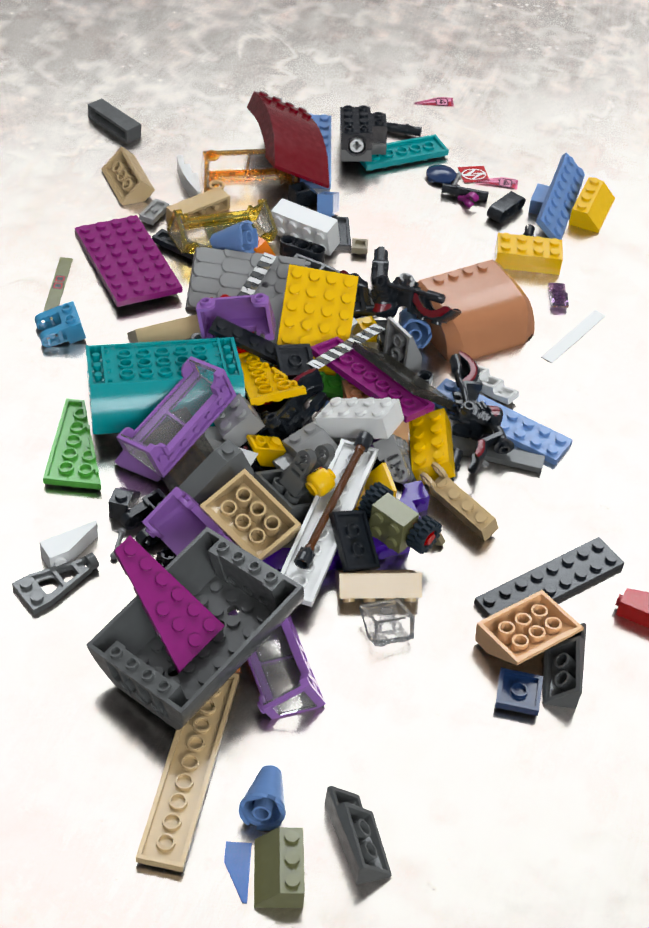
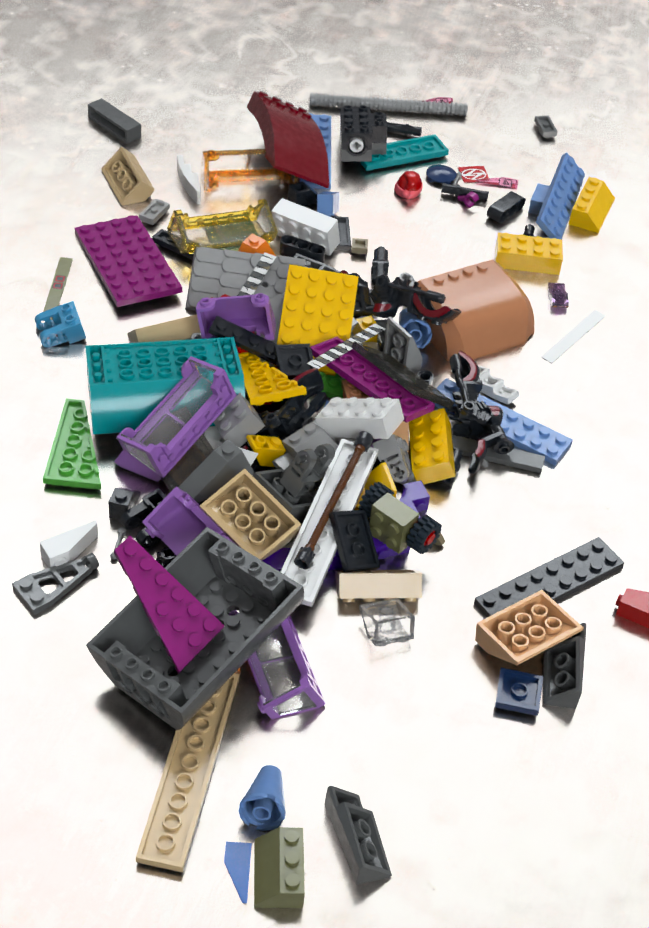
(206, 203): tan hinge -> none
(237, 237): medium blue cone -> none
(320, 481): yellow head -> none
(389, 104): none -> light grey piece
(408, 185): none -> red piece
(460, 503): tan hinge -> none
(545, 126): none -> dark grey plate

